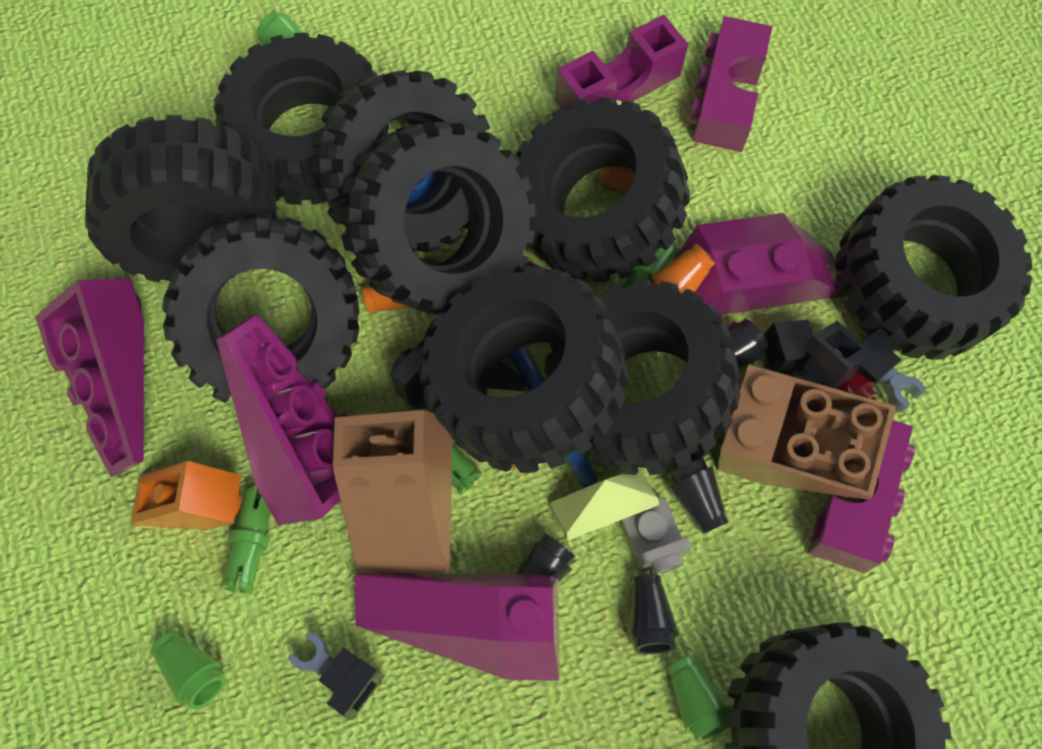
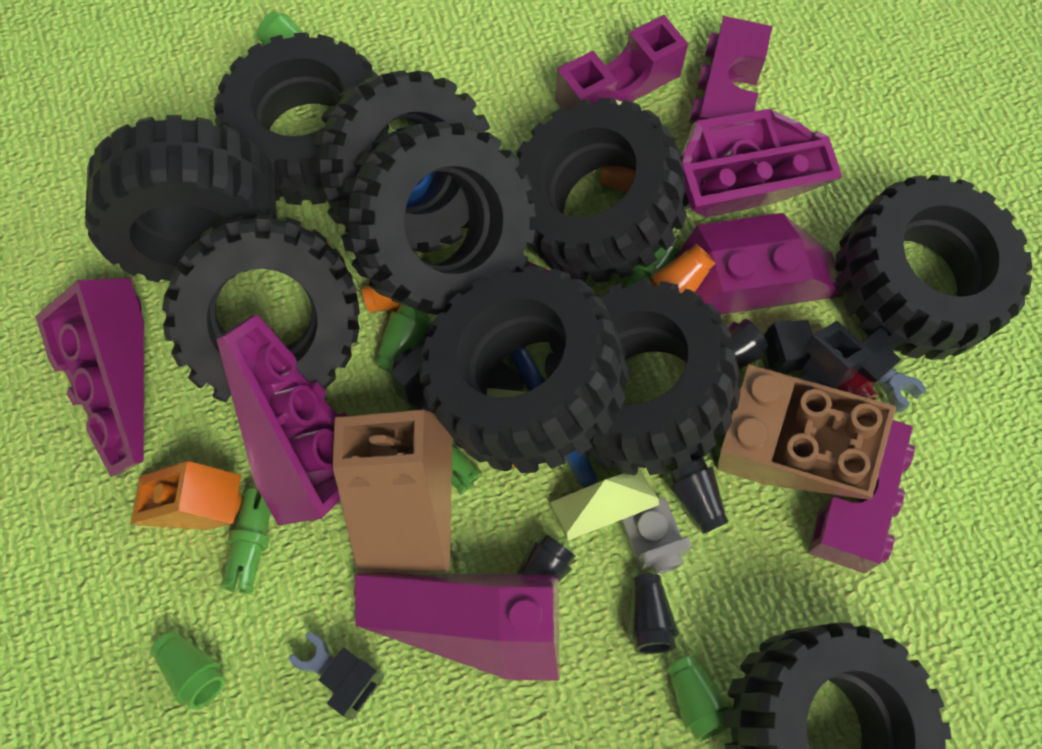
(404, 331): none -> bright green cone
(753, 162): none -> magenta wedge

